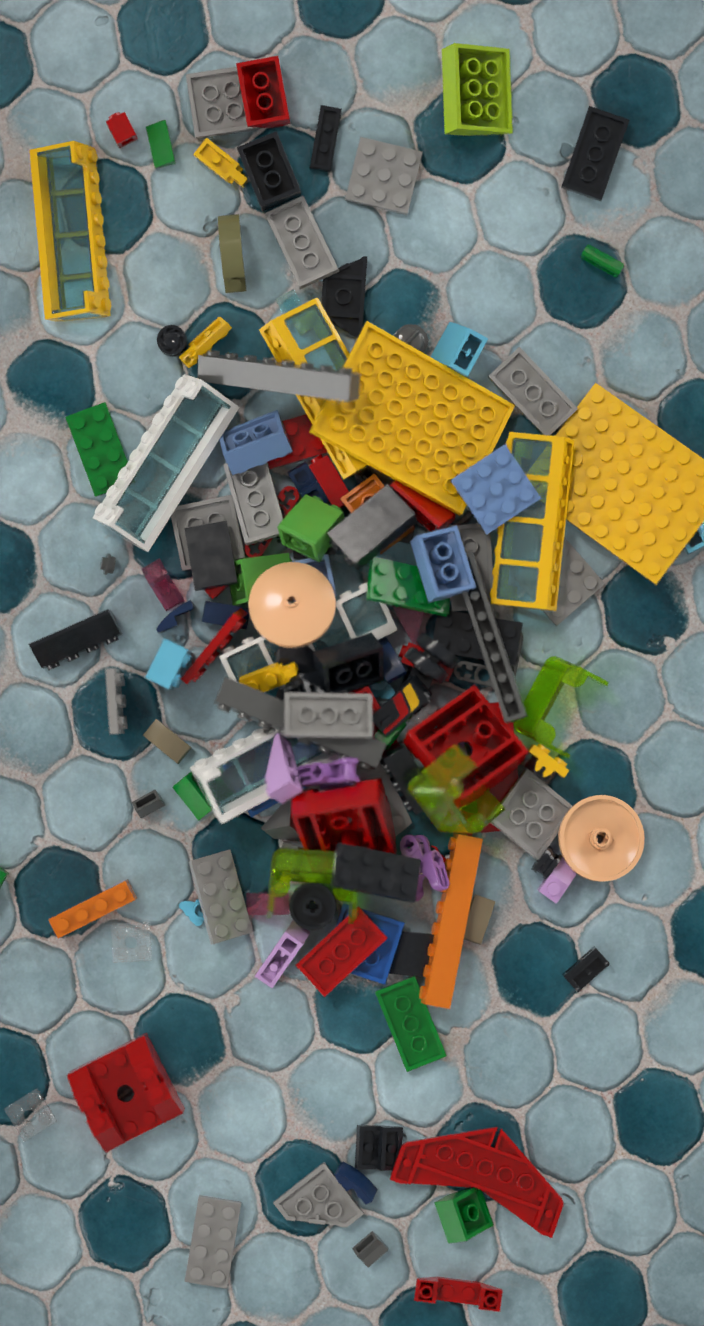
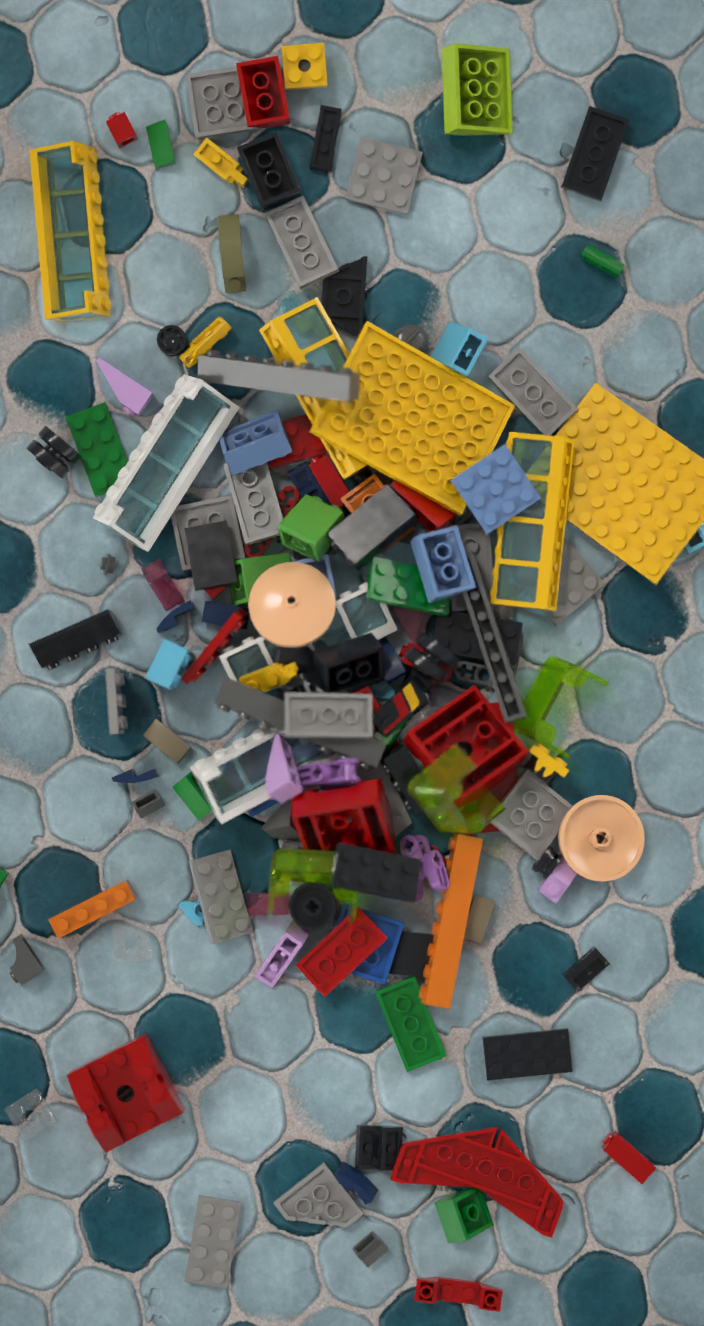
(26, 963): none -> dark grey arch
(53, 452): none -> black wheel
(129, 393): none -> lavender slope
(130, 777): none -> dark blue slope
(304, 66): none -> yellow piece
(527, 1054): none -> black plate
(627, 1156): none -> red brick

